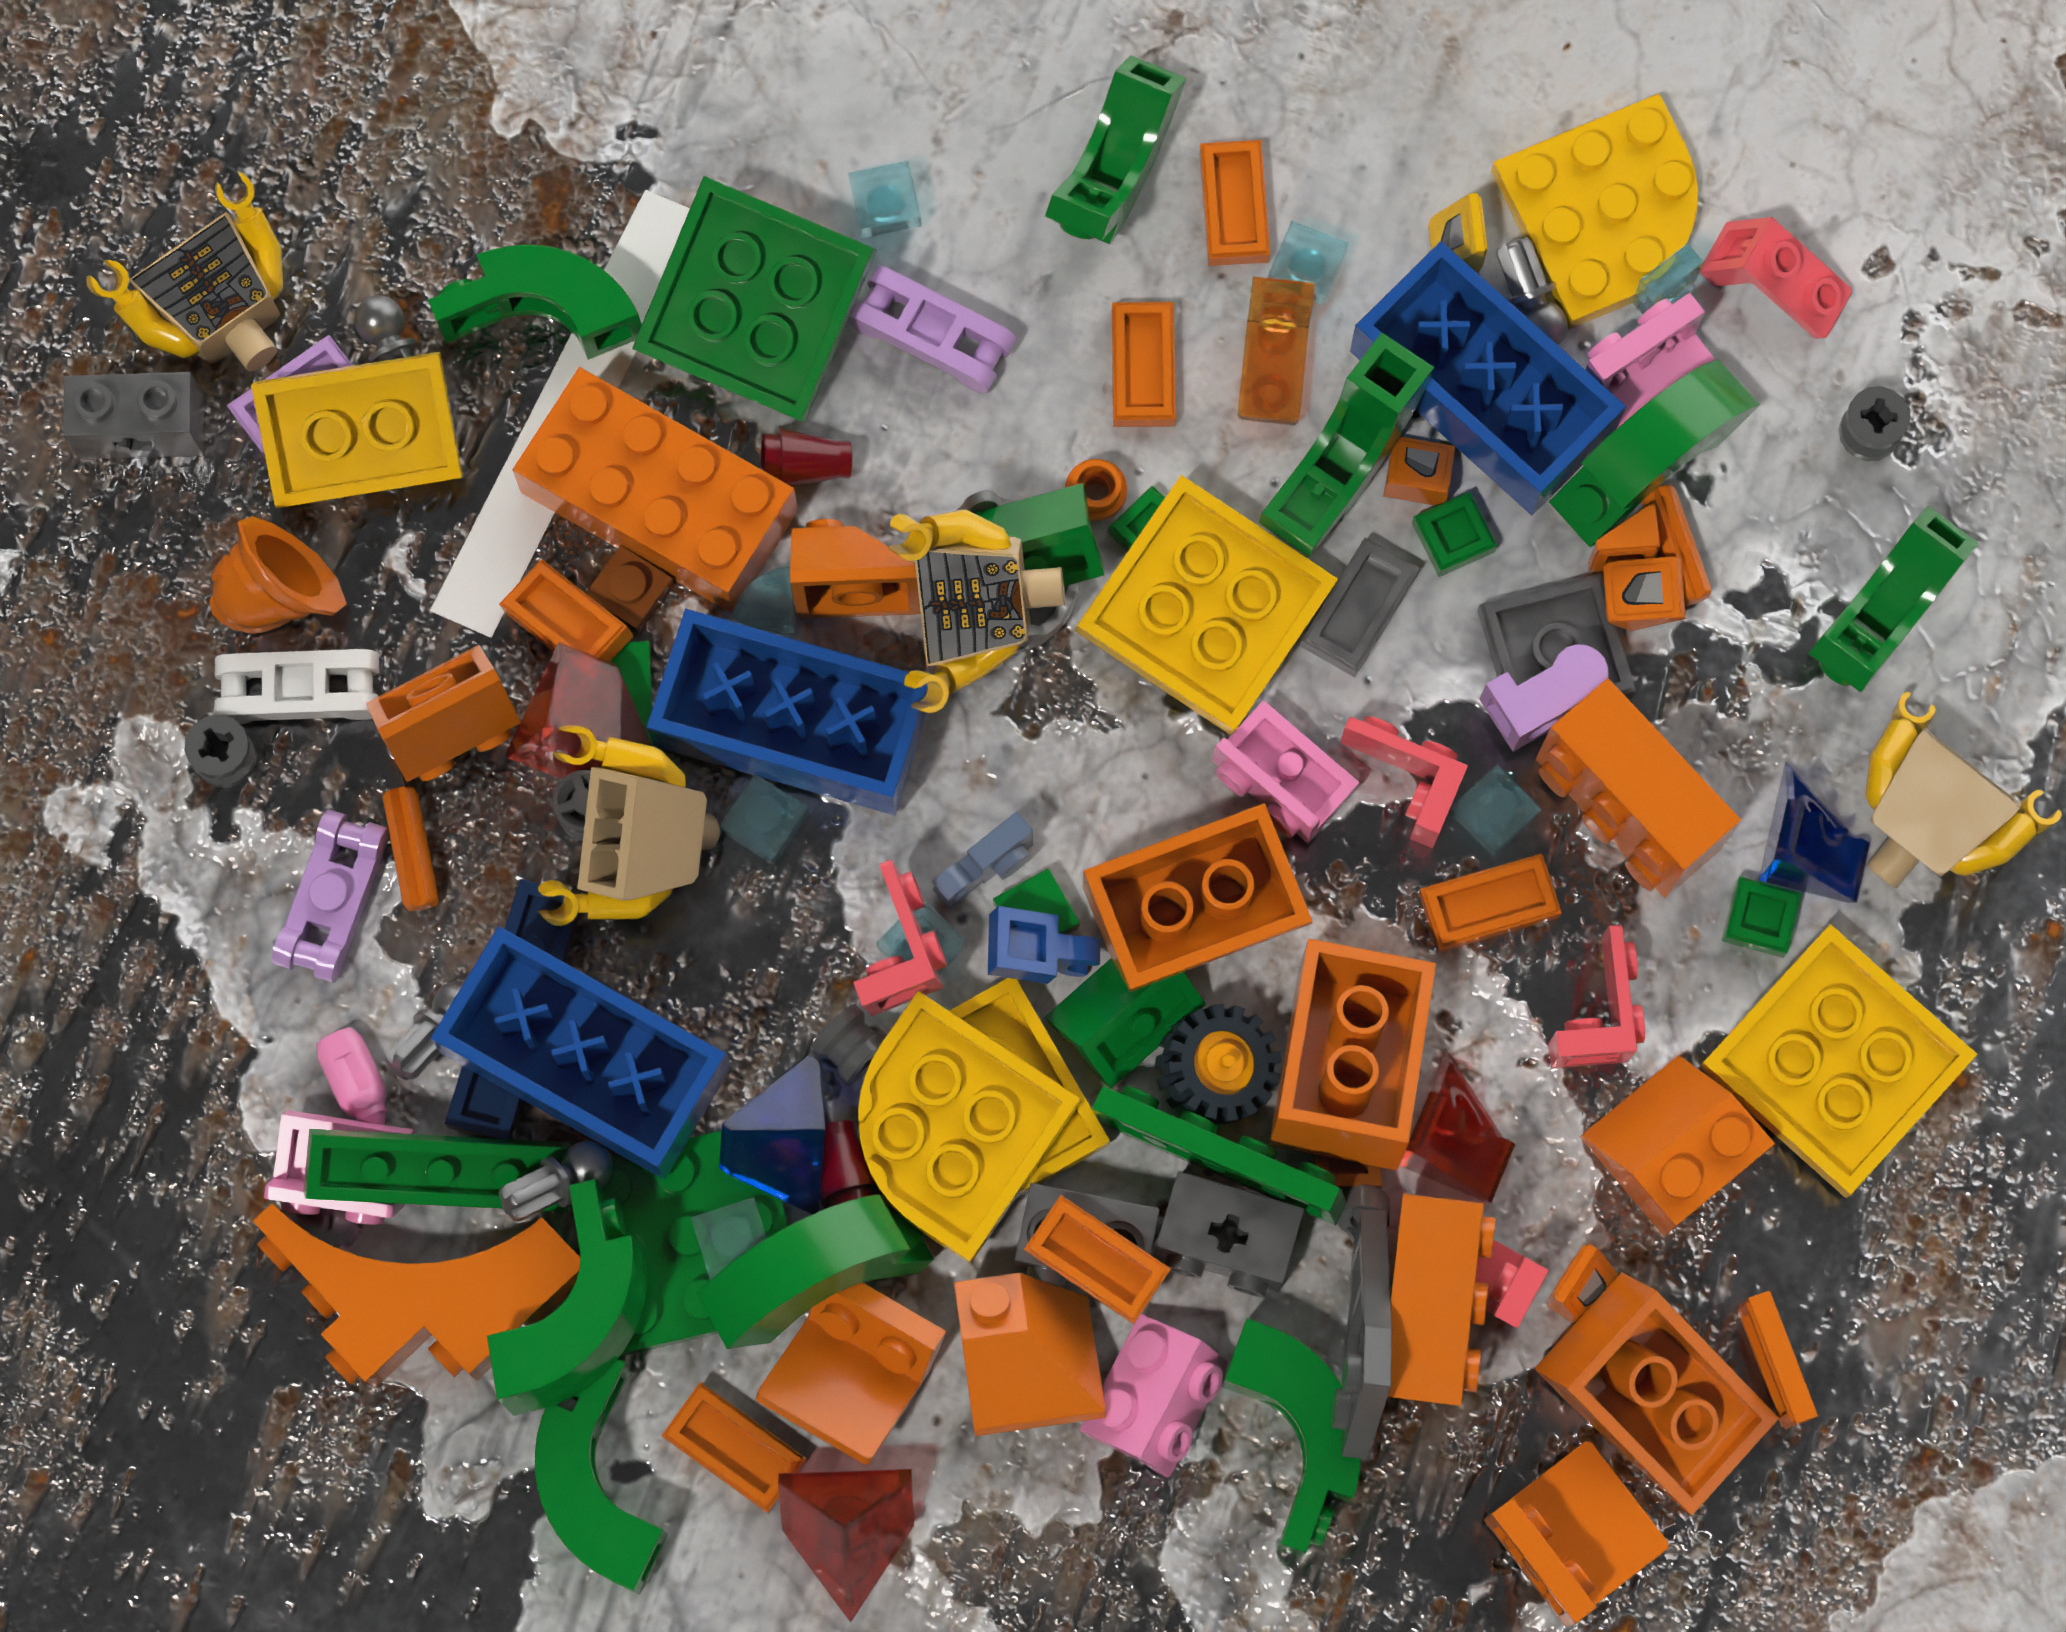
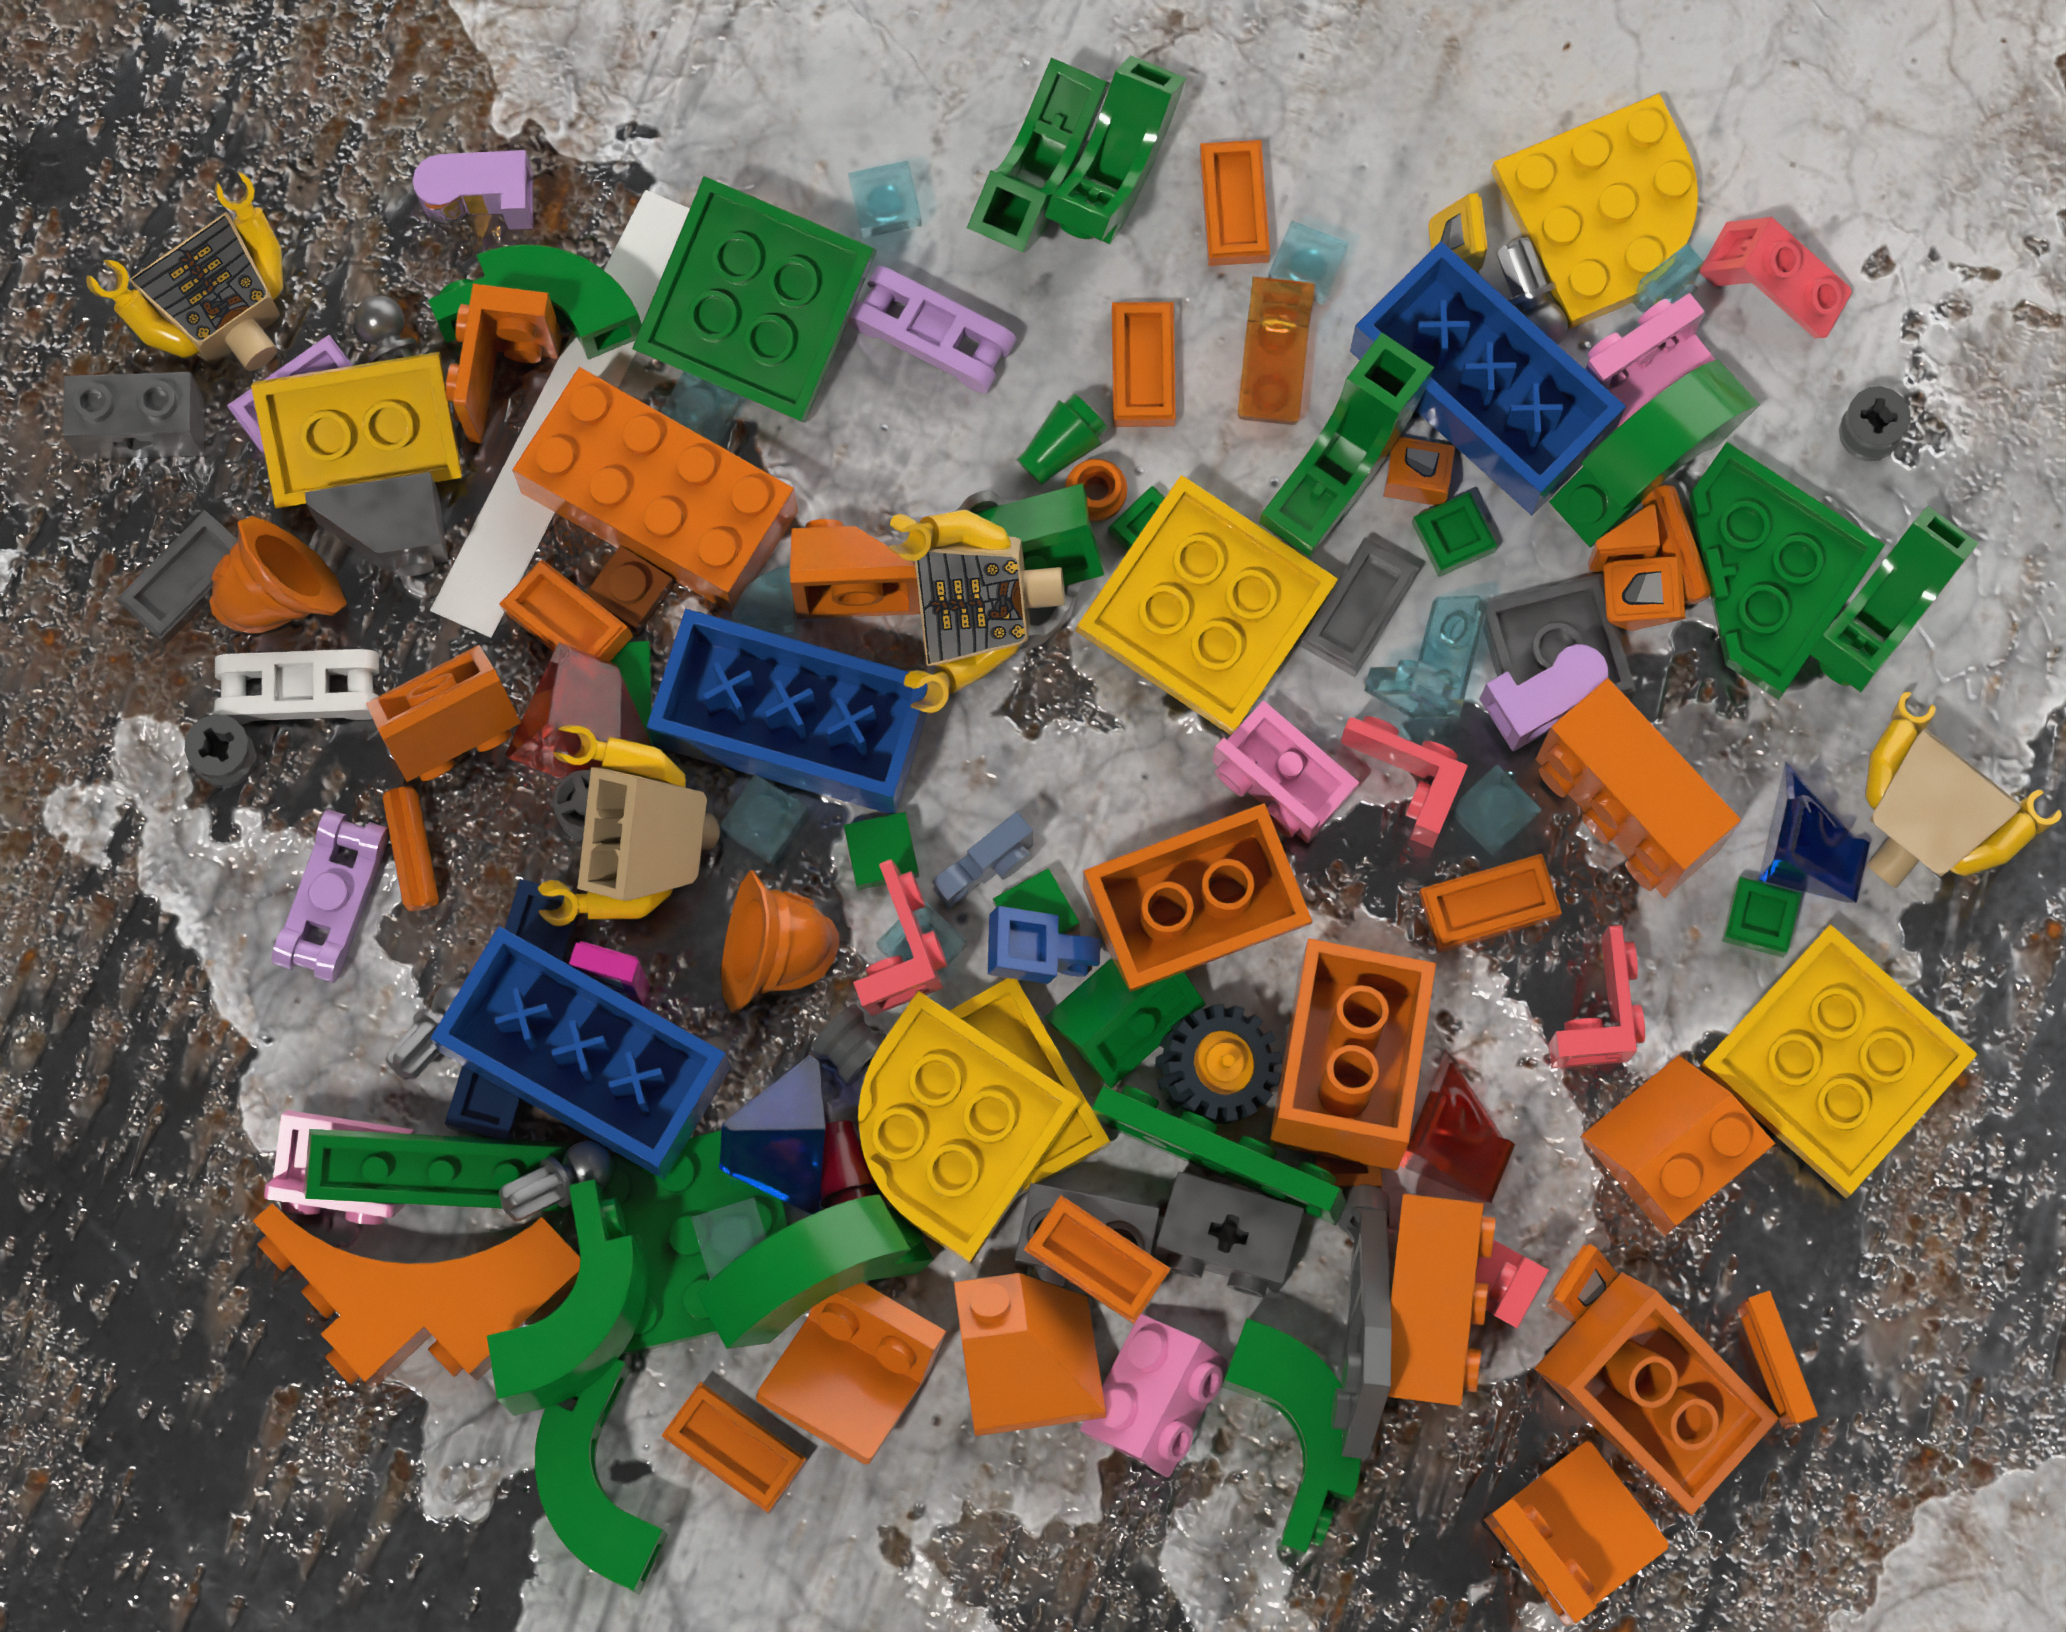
(178, 579): none -> flat silver tile
(353, 1076): bright pink piece -> none
(386, 521): none -> flat silver slope
(477, 184): none -> lavender leg
(494, 322): none -> orange bracket
(612, 969): none -> dark pink tile
(702, 407): none -> clear light blue plate
(773, 943): none -> orange piece
(804, 458): dark red cone -> none
(847, 1526): clear red slope -> none
(876, 842): none -> green tile
(1041, 158): none -> green arch
(1062, 439): none -> green cone
(1440, 677): none -> clear light blue bracket
(1773, 566): none -> green plate

